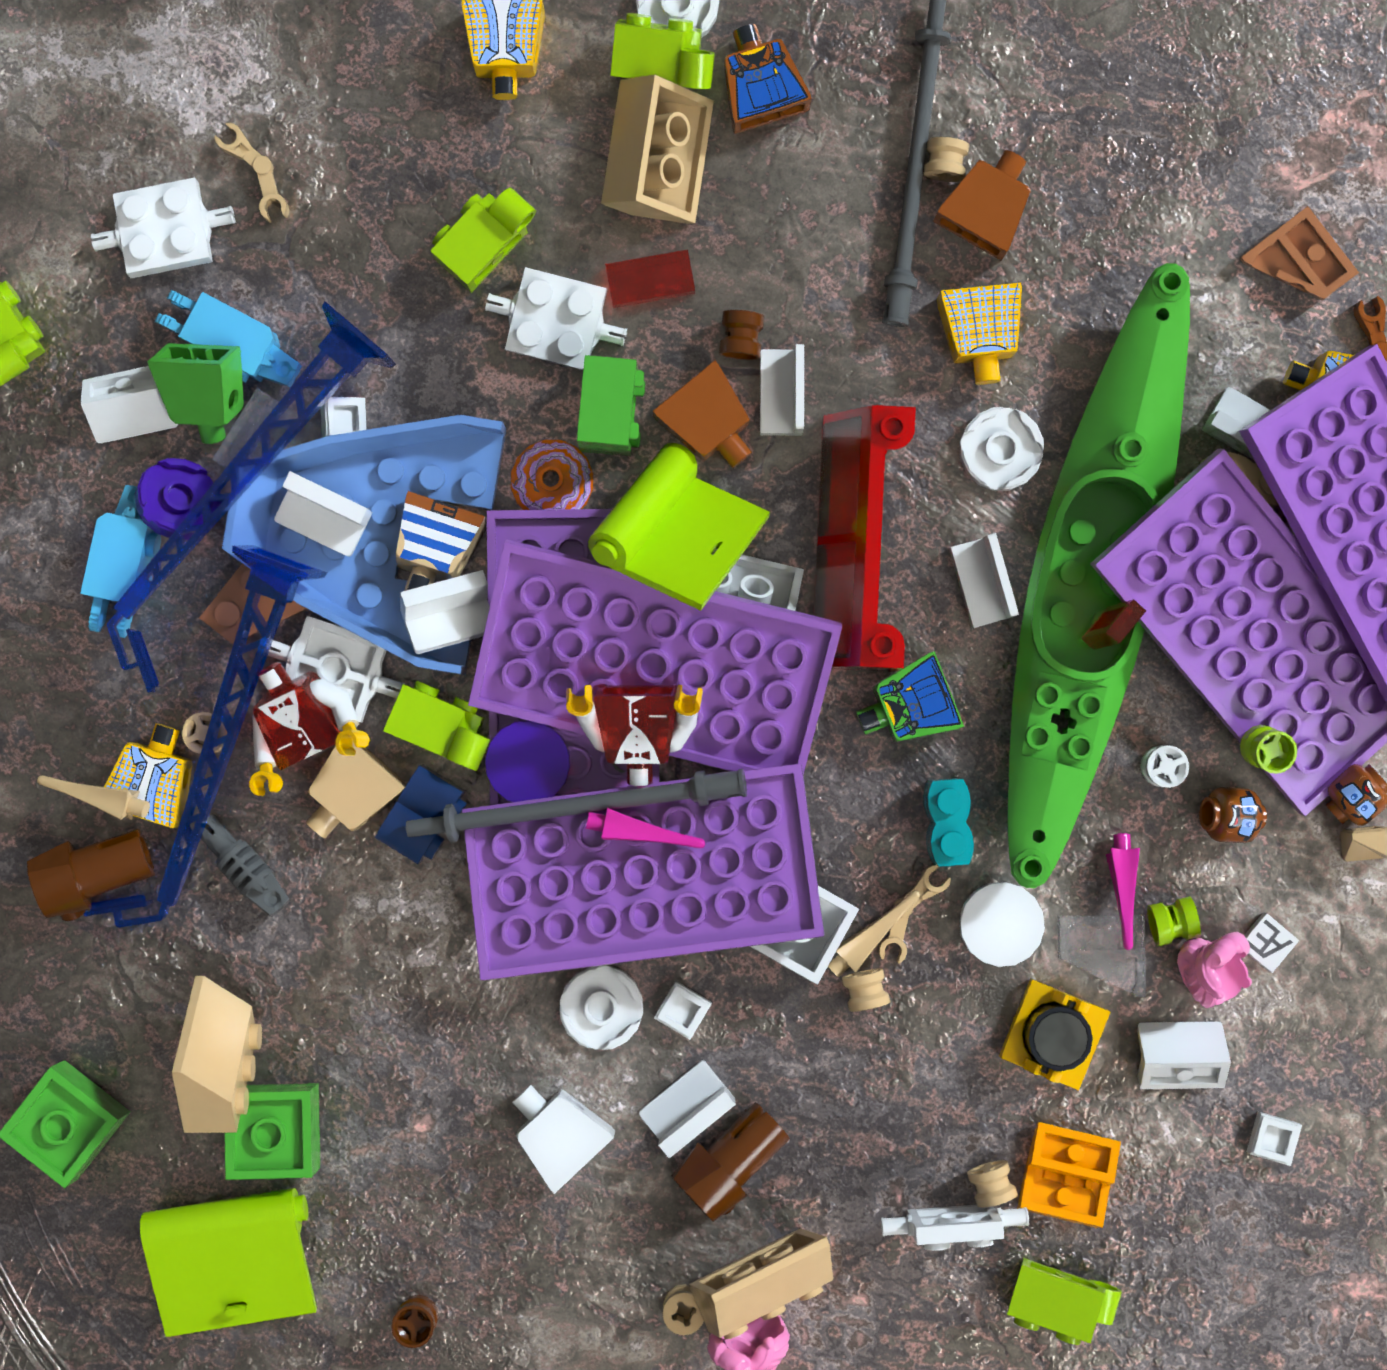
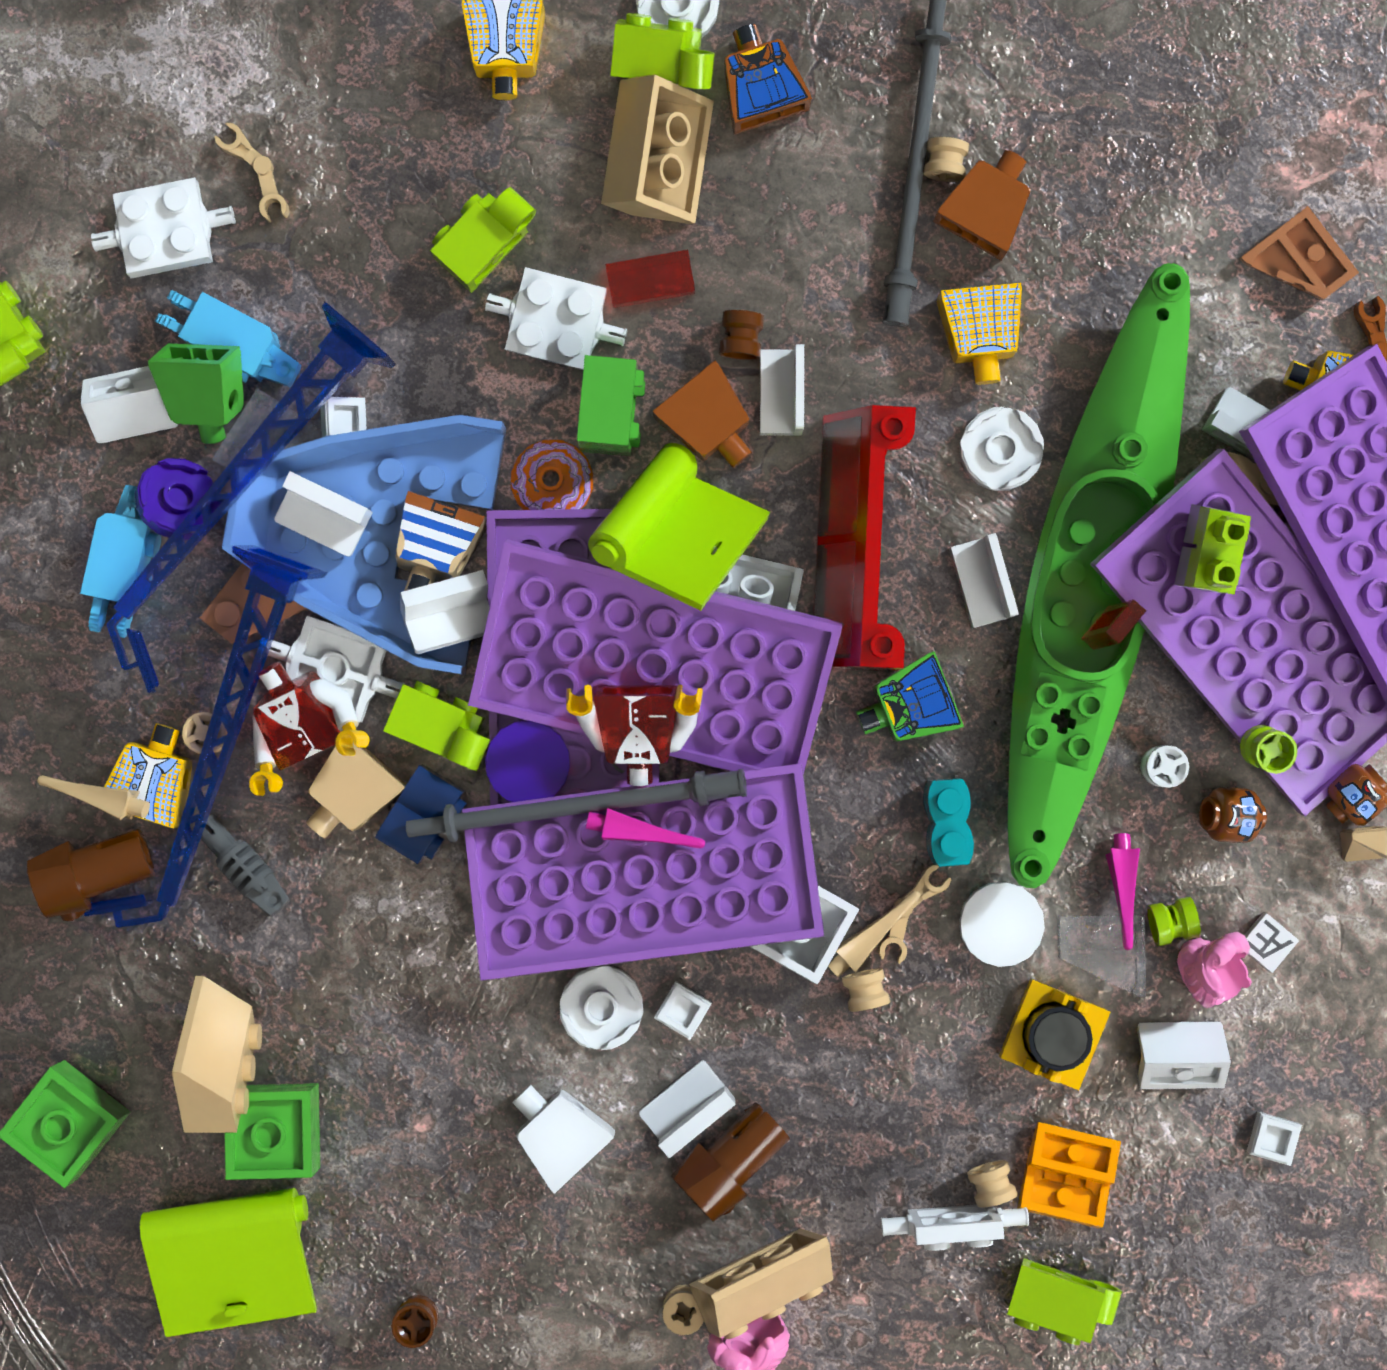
(1219, 550): none -> lime hips

